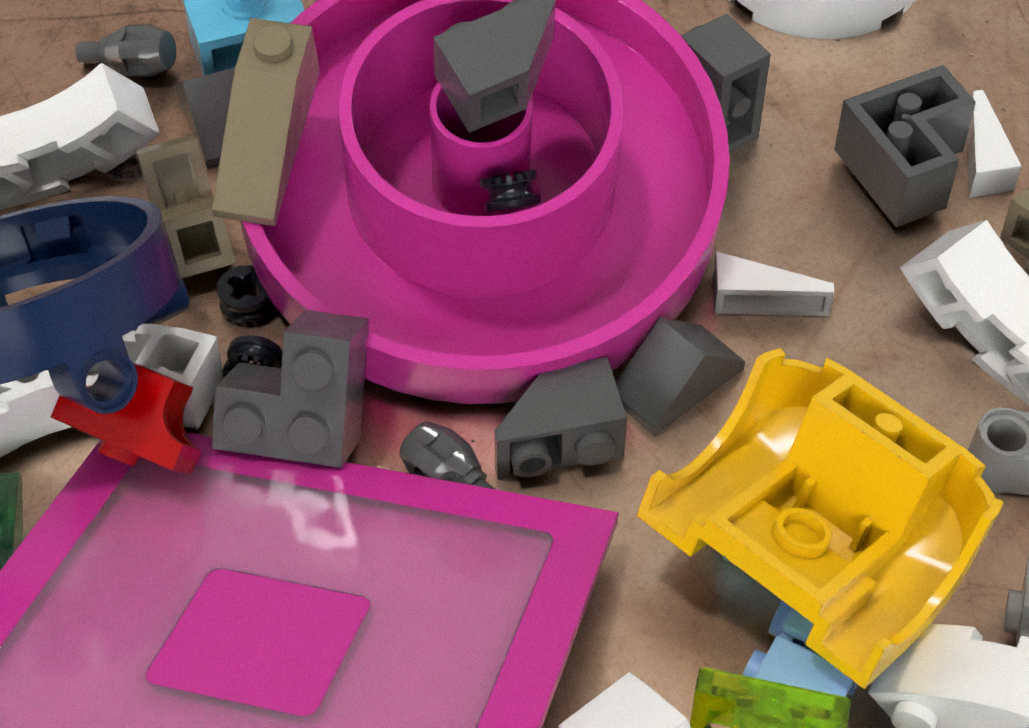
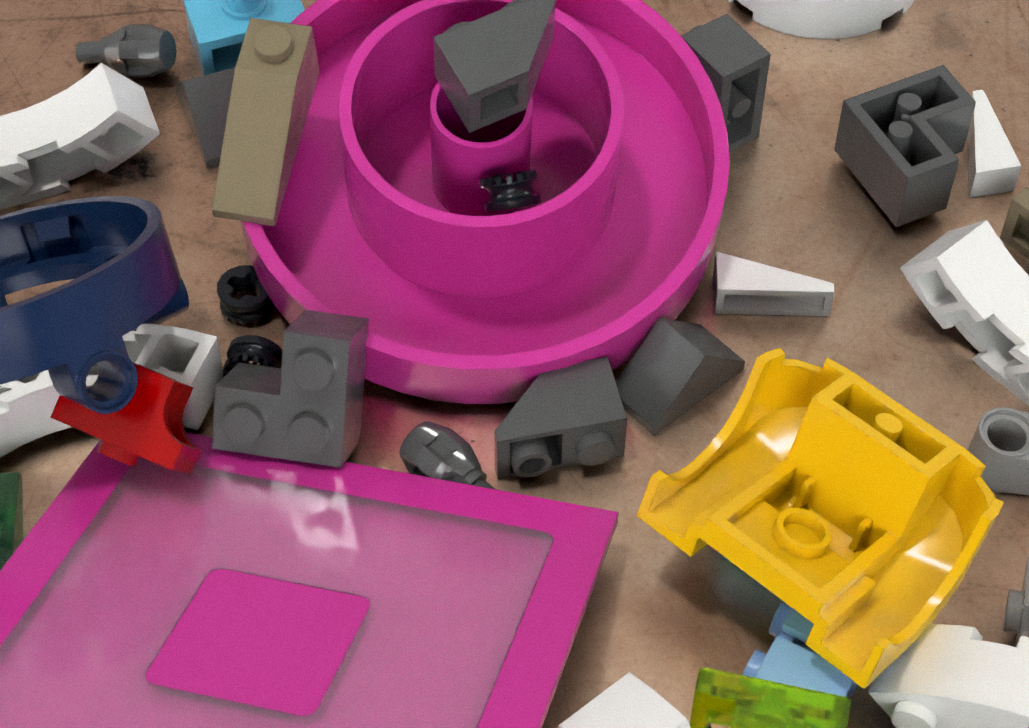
(181, 191): dark tan brick -> none

